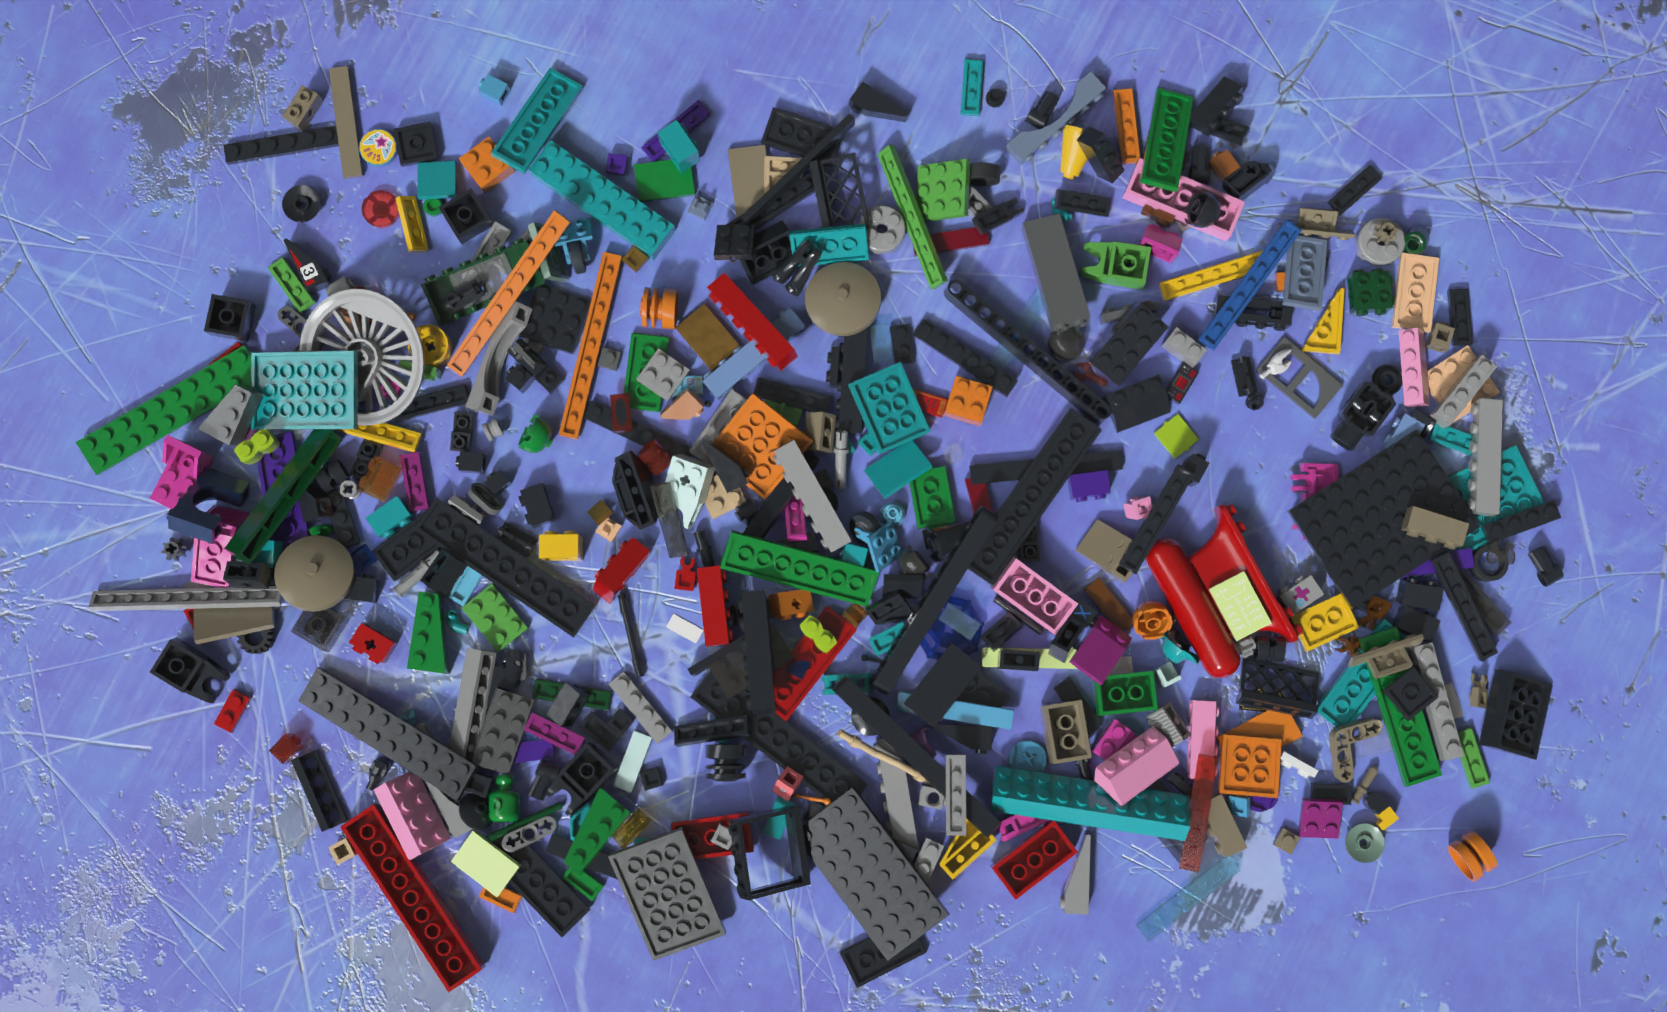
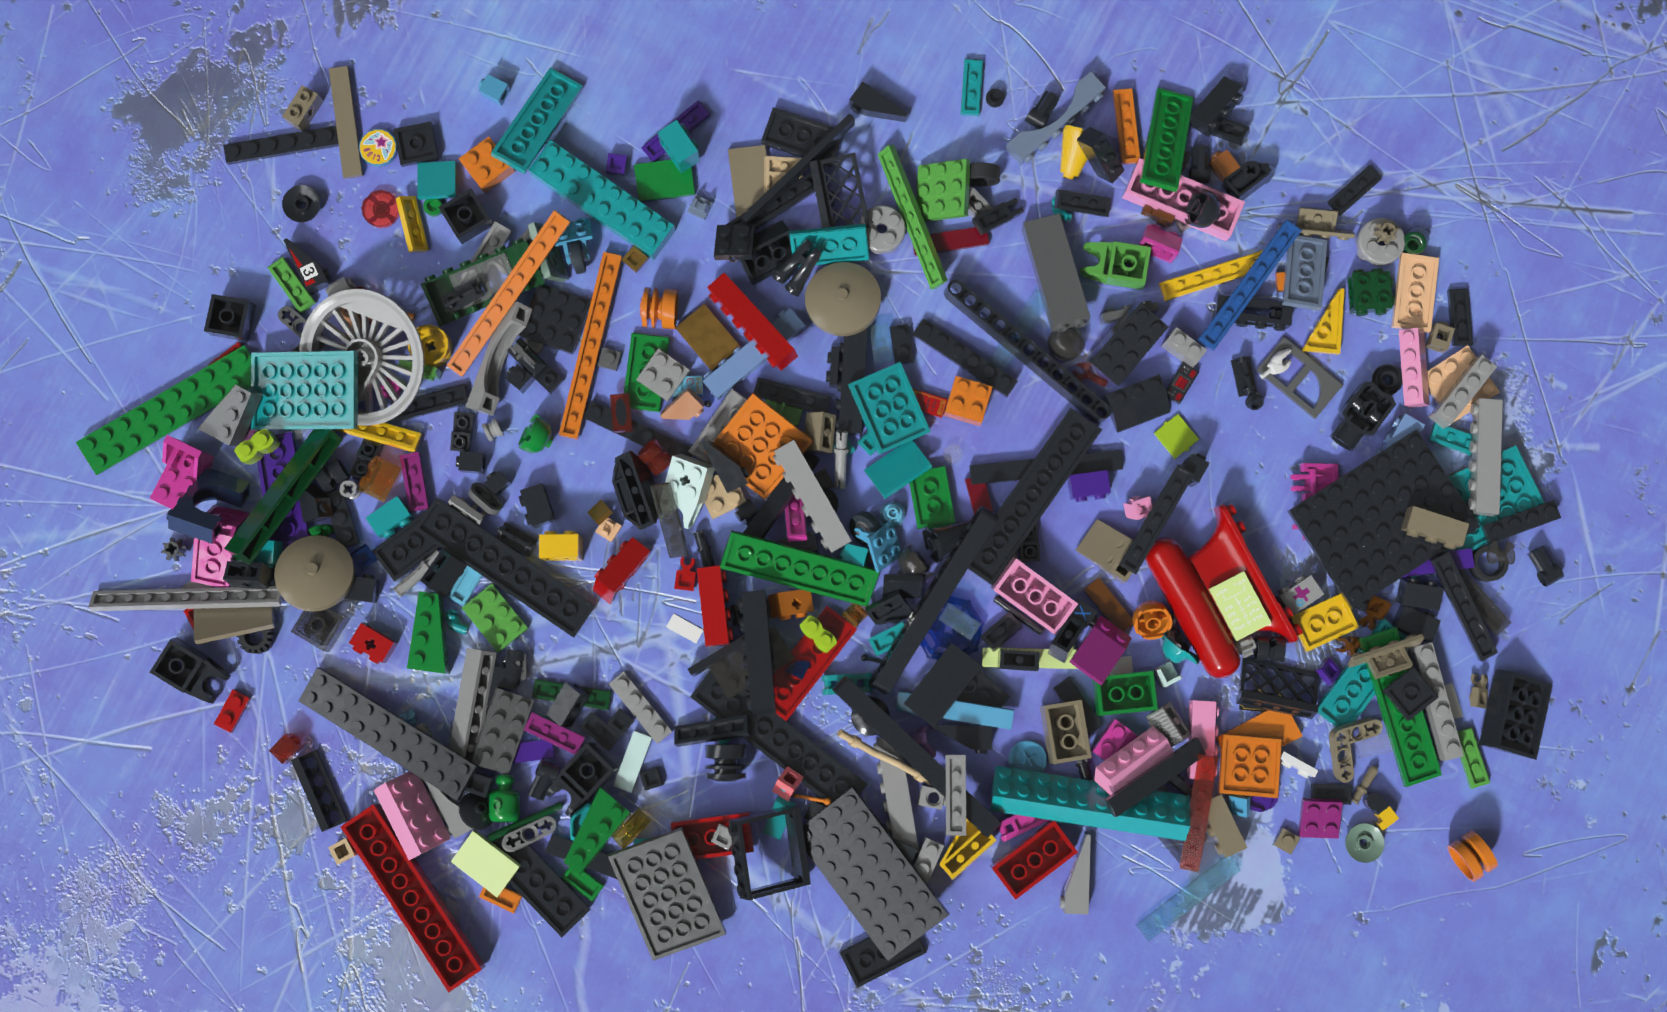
(377, 771): black piece -> none
(636, 659): black piece -> none
(1154, 777): none -> black tile
(1328, 671): none -> dark purple plate
(1429, 424): black tile -> none

